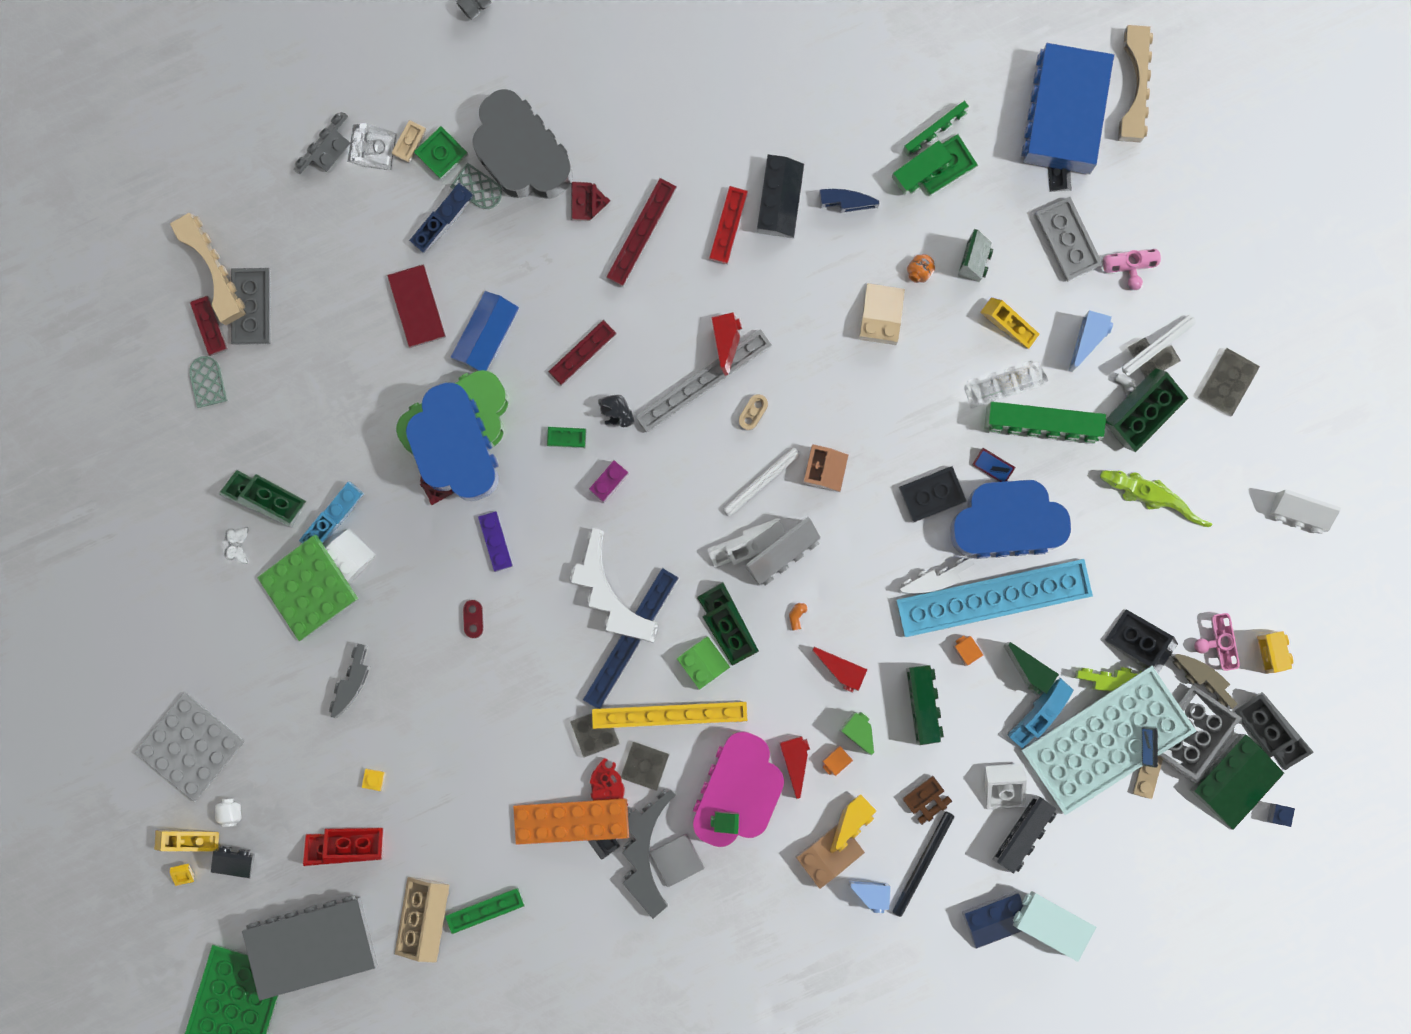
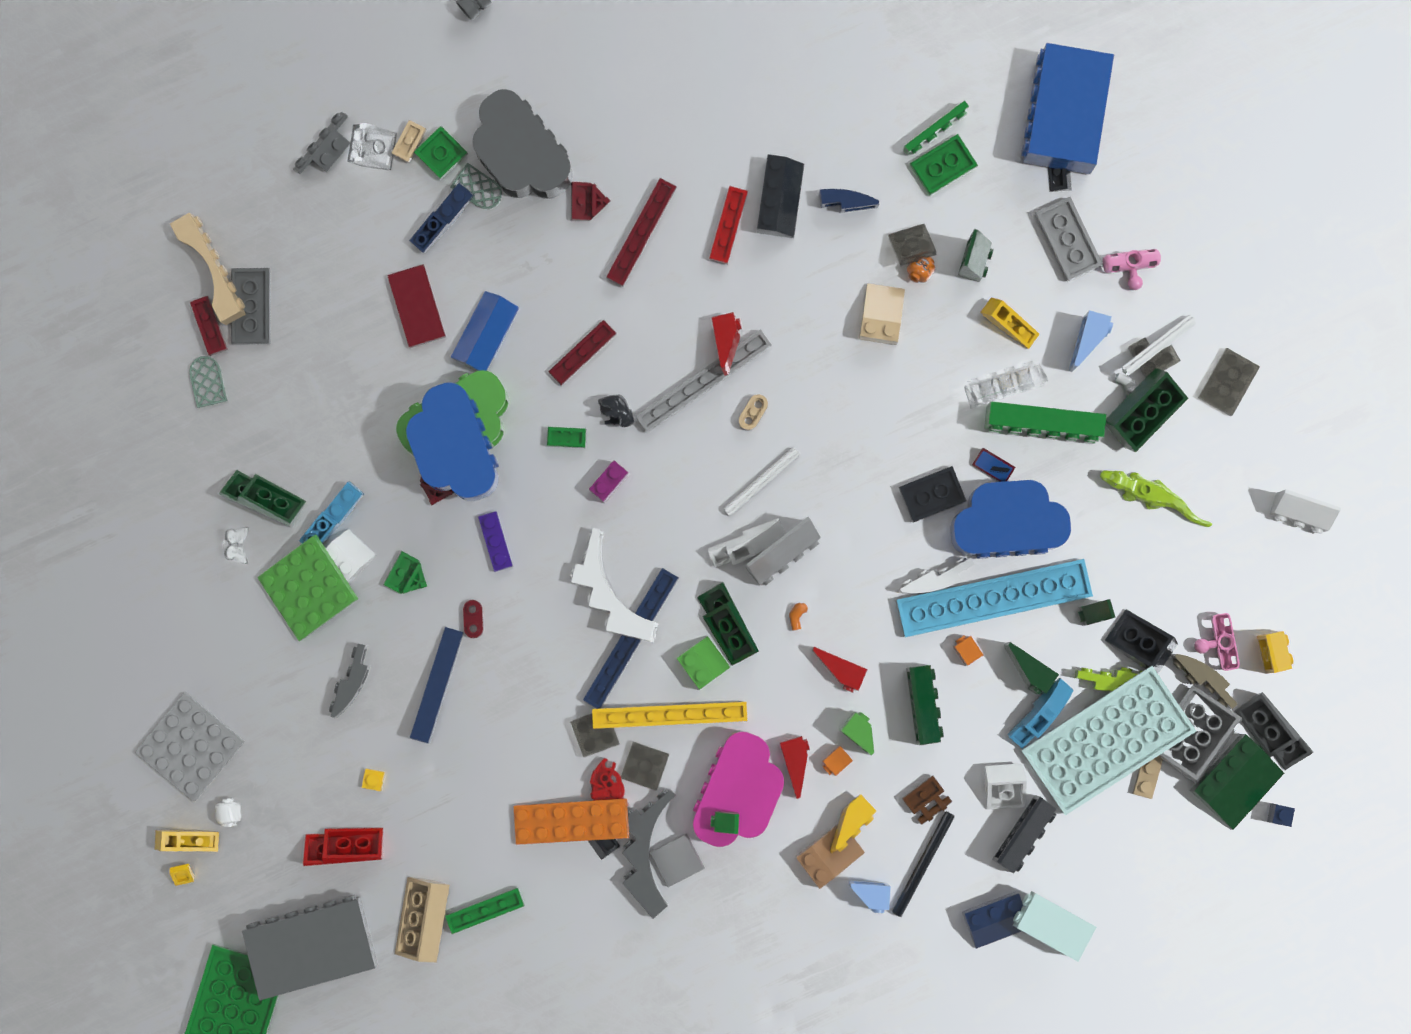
(232, 862): black slope -> none
(405, 574): none -> green slope
(437, 685): none -> dark blue slope
(825, 468): nougat slope -> none
(912, 244): none -> clear smoke plate
(922, 168): green brick -> none
(1096, 612): none -> dark green slope
(1136, 44): tan arch -> none
(1150, 746): slope -> none

